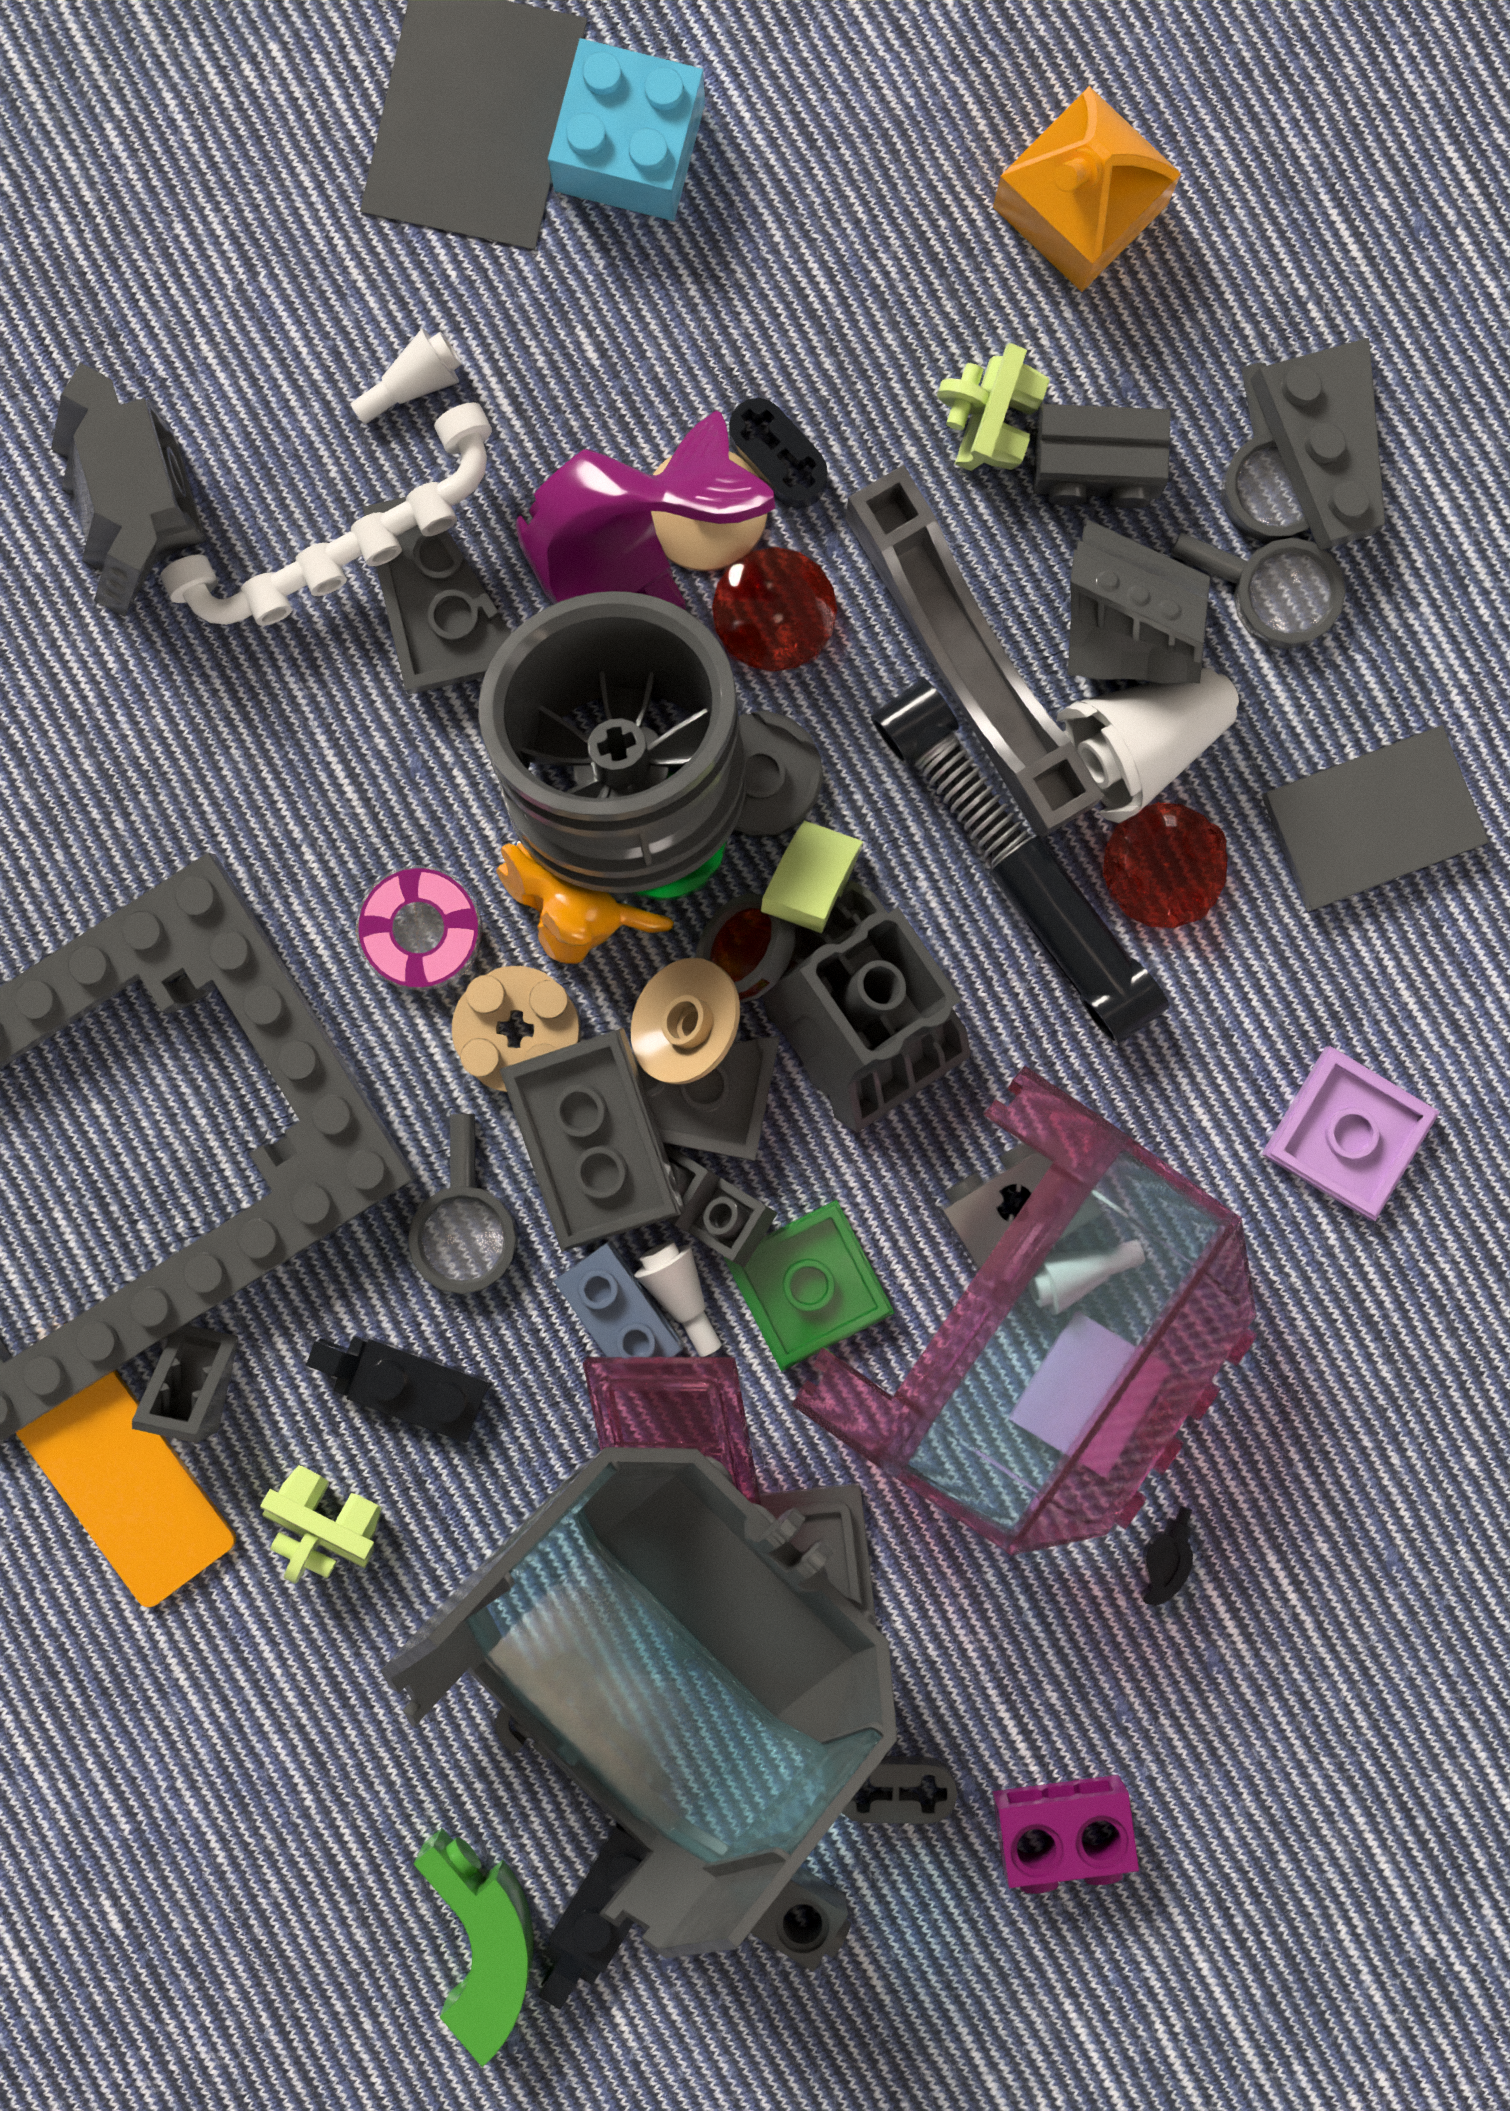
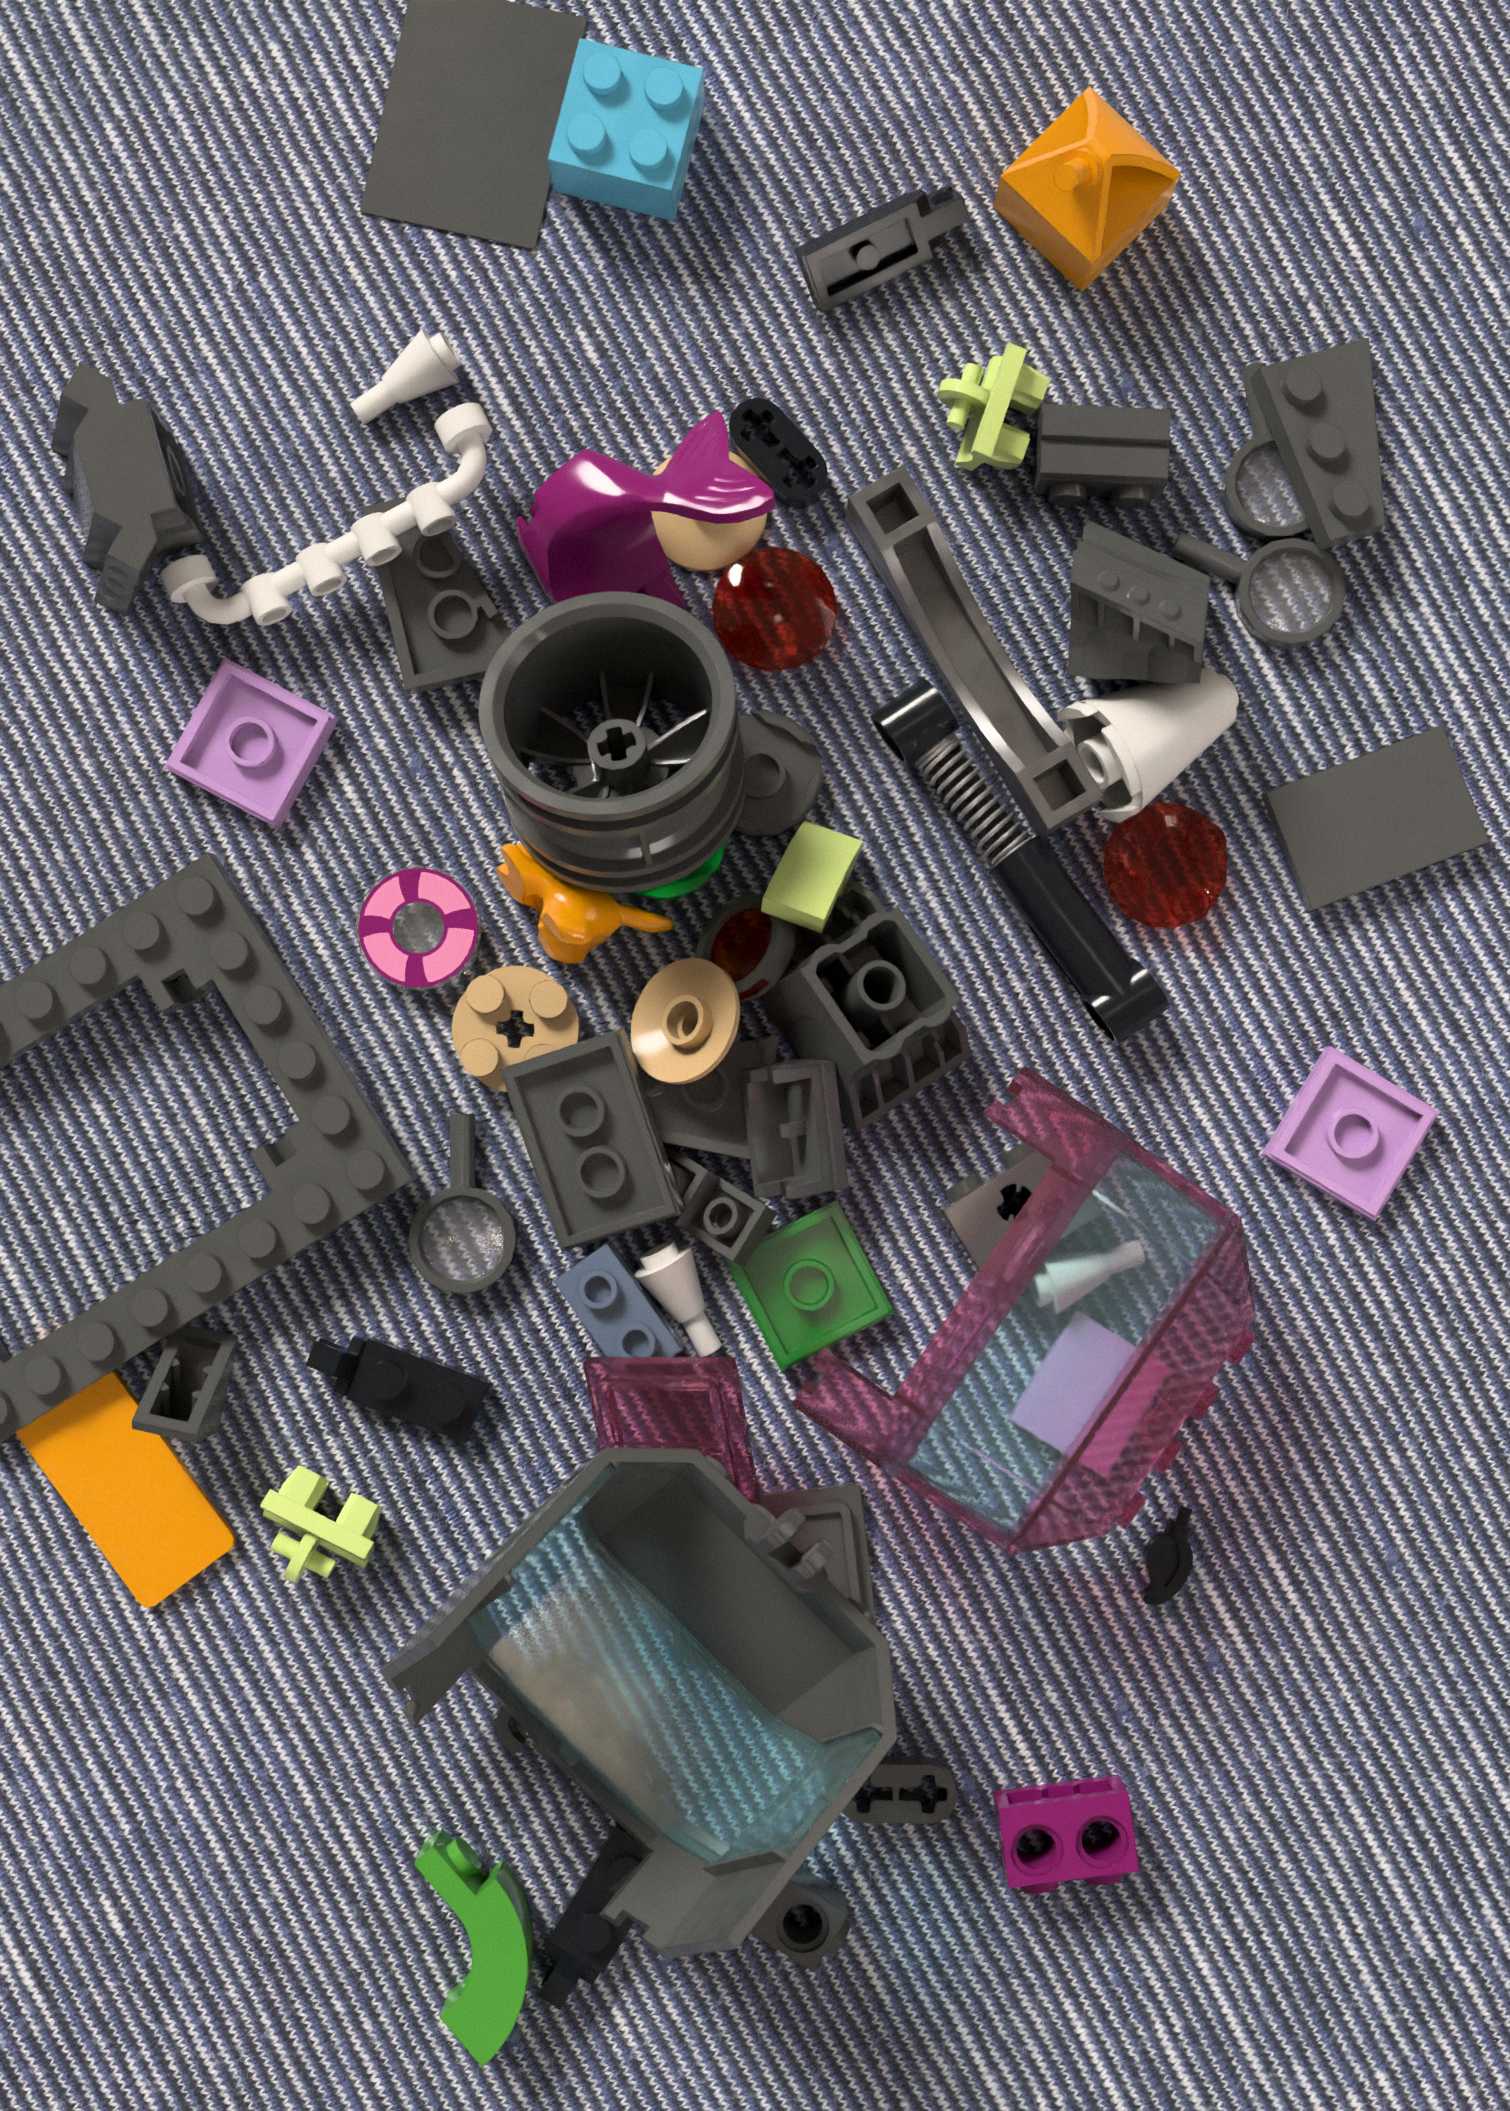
(251, 743): none -> lavender tile
(794, 1128): none -> dark grey hinge
(878, 245): none -> black hinge

